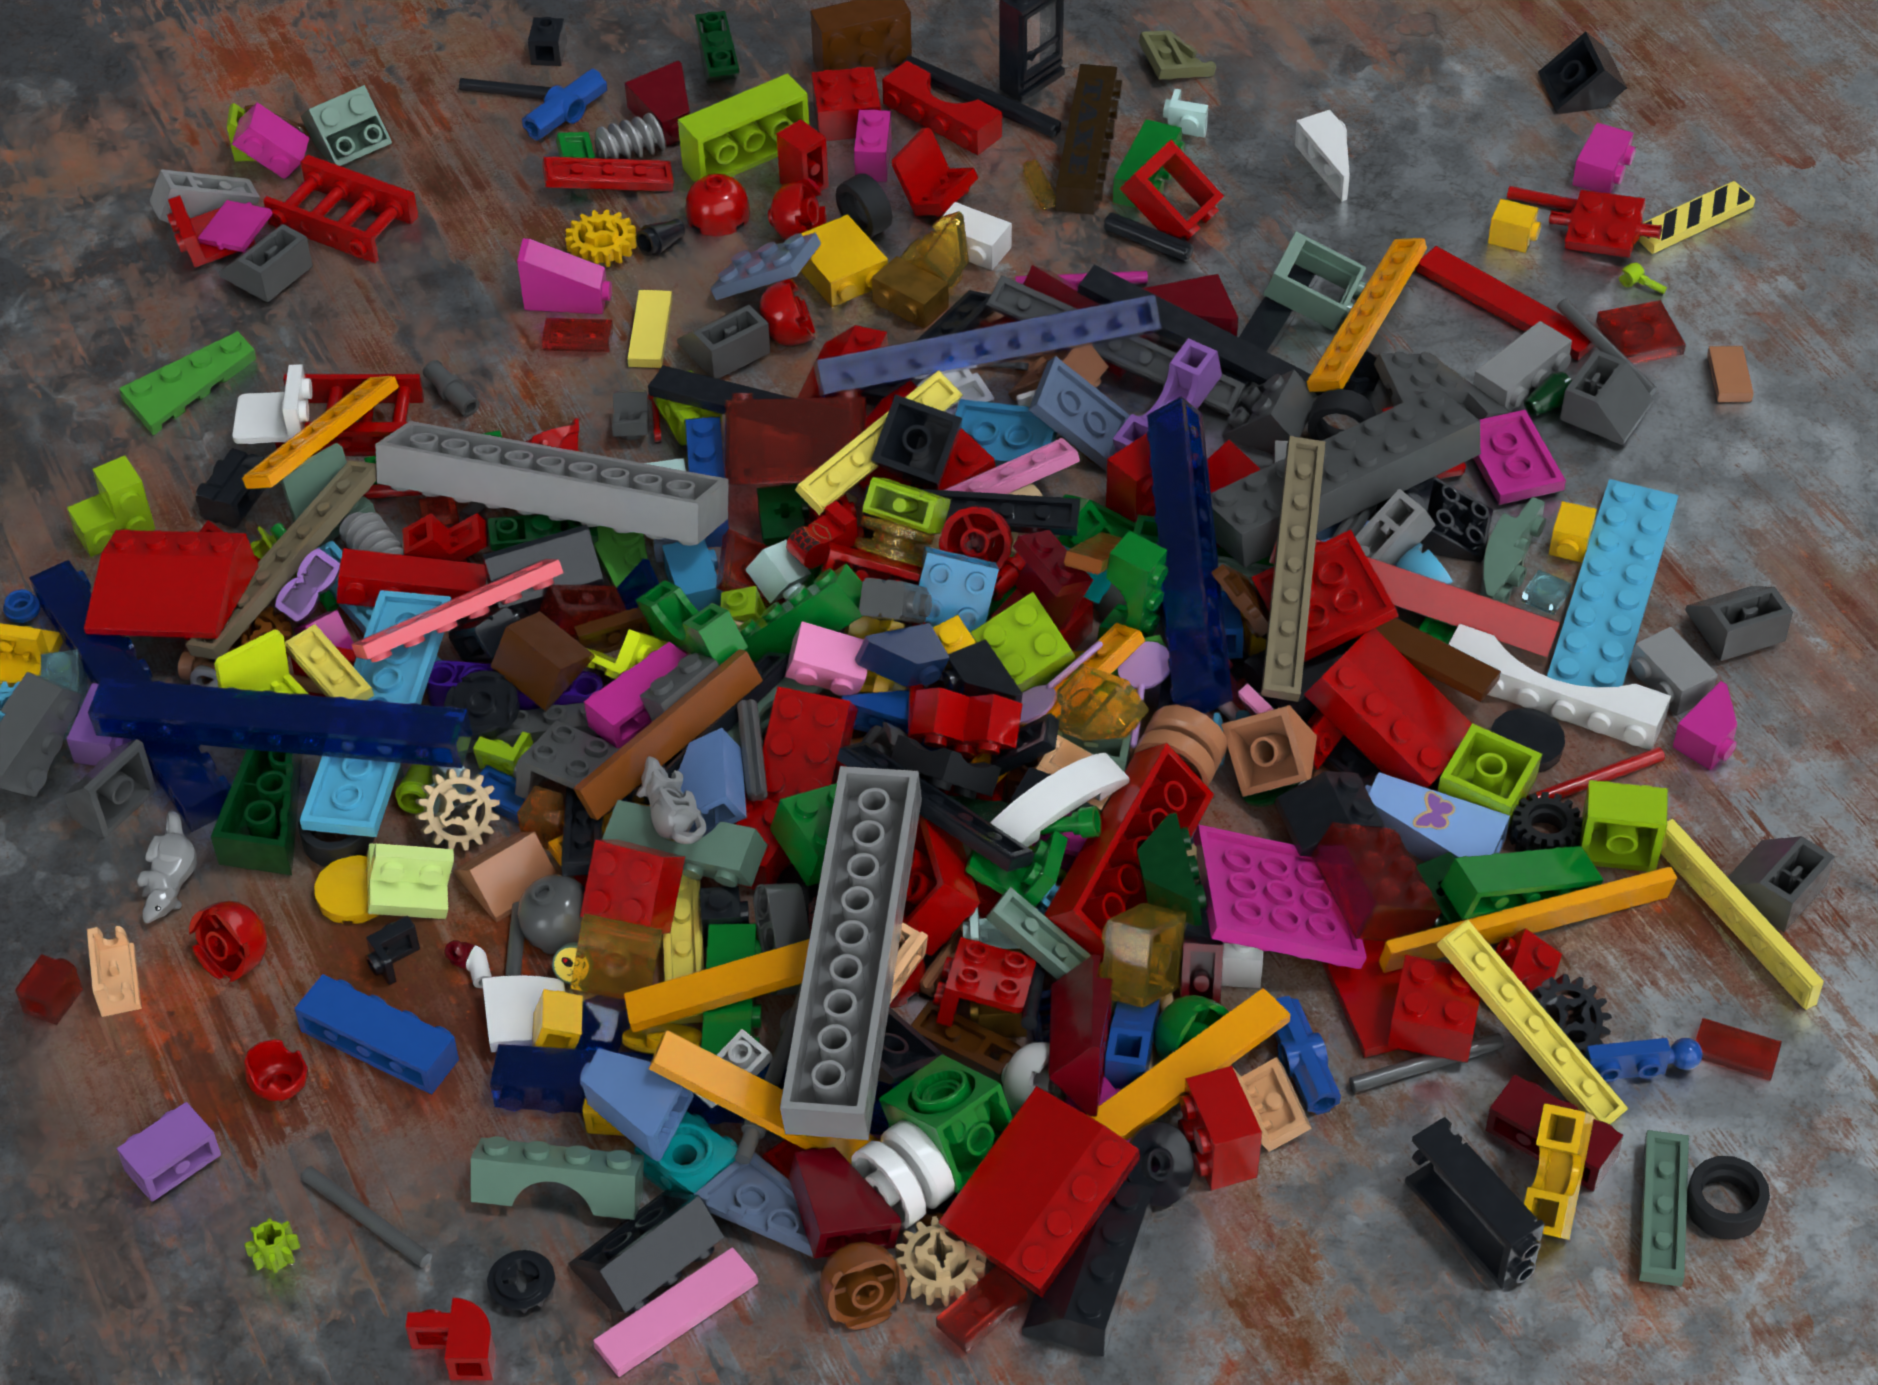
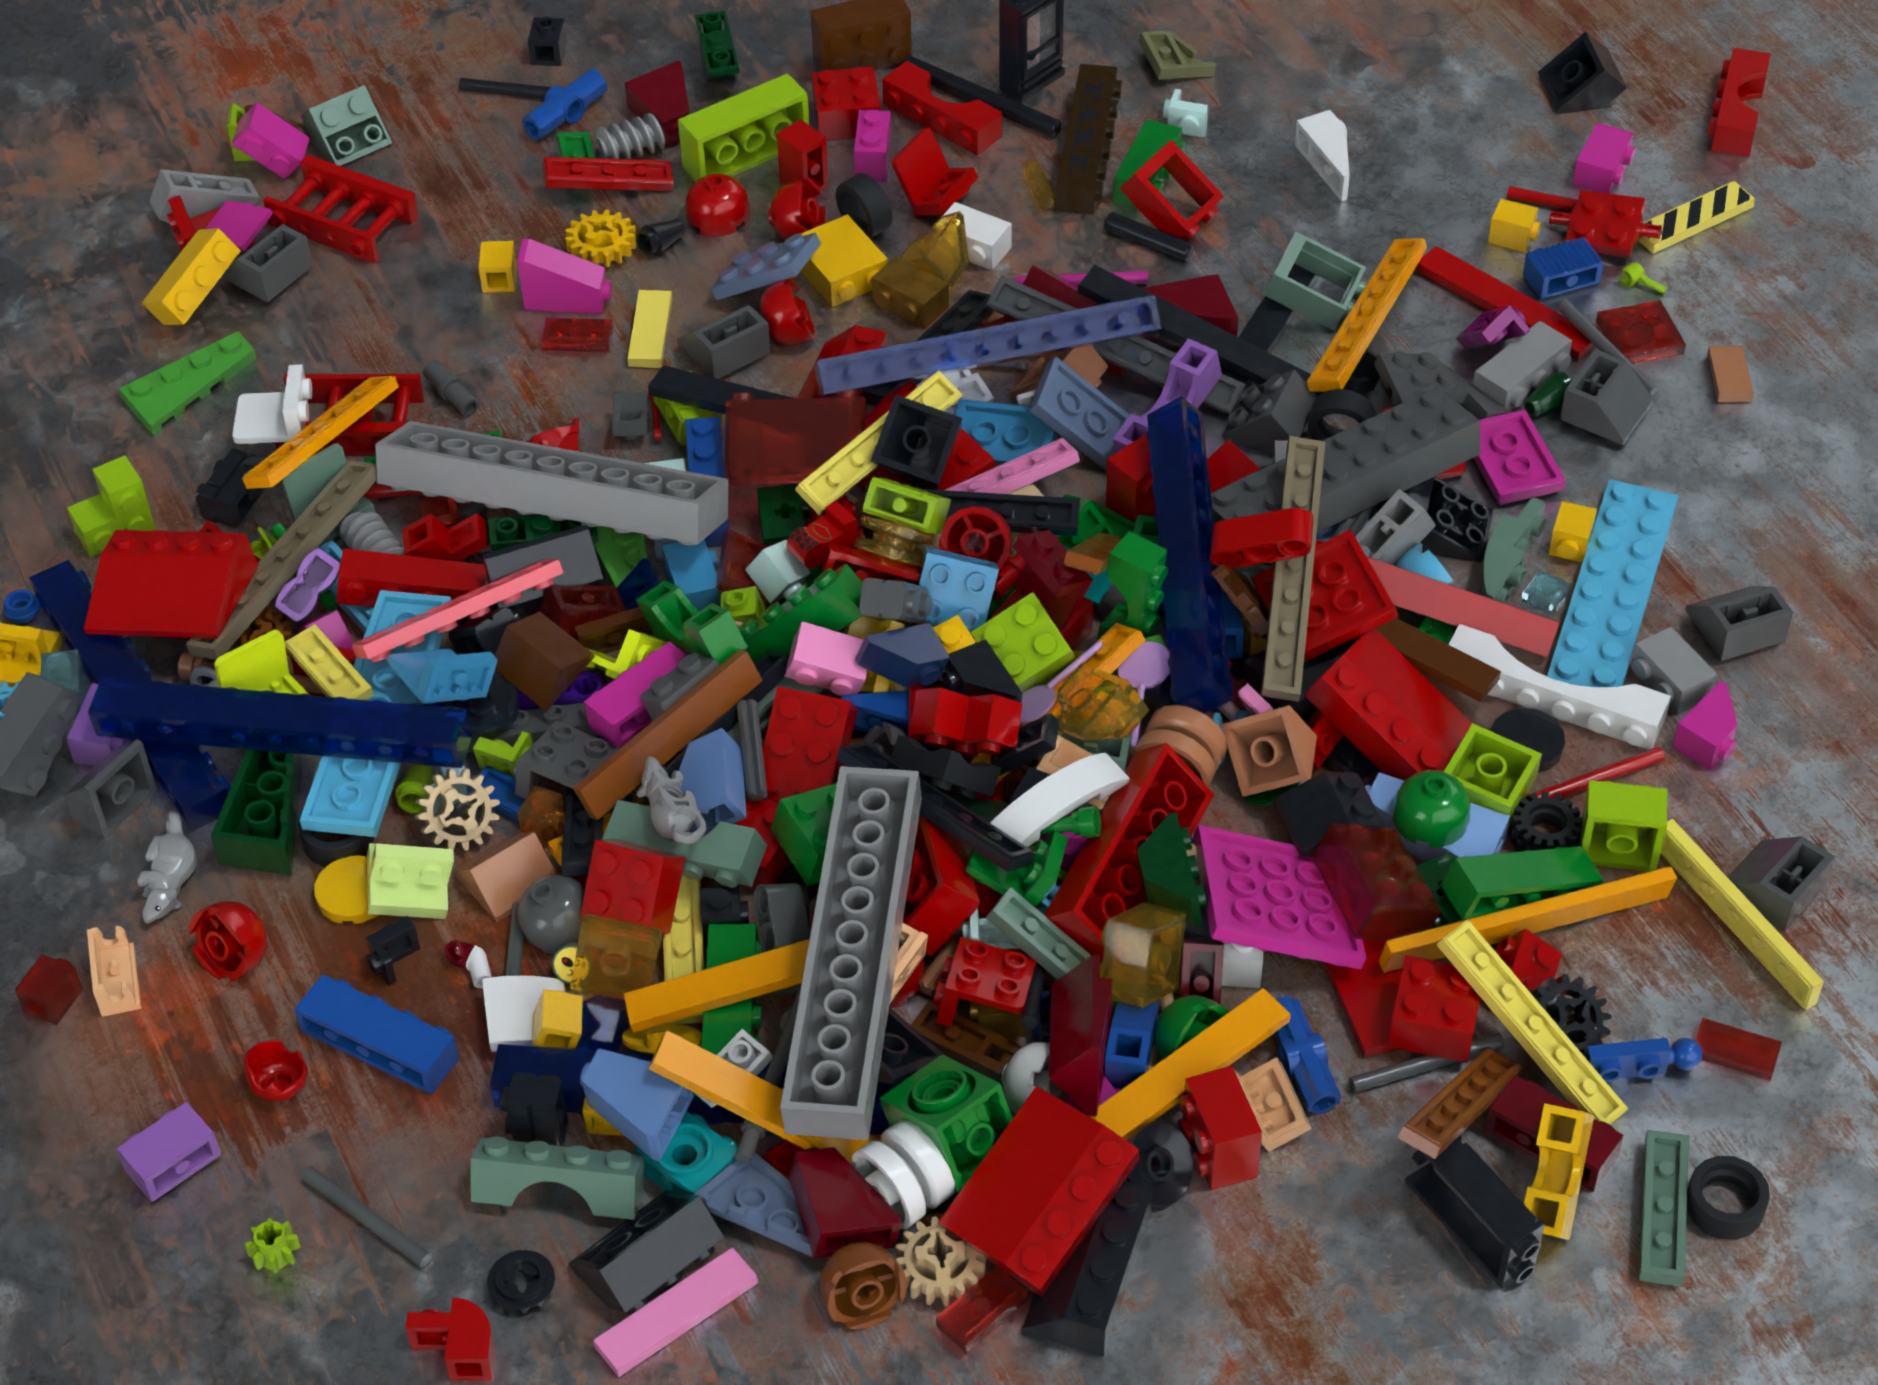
(191, 276): none -> yellow brick
(444, 675): none -> dark azure bracket
(497, 266): none -> yellow brick
(535, 1109): none -> black brick
(1261, 538): none -> red beam
(1431, 808): none -> green cylinder
(1459, 1103): none -> dark orange tile
(1494, 326): none -> magenta bracket
(1562, 267): none -> blue brick
(1735, 121): none -> red arch

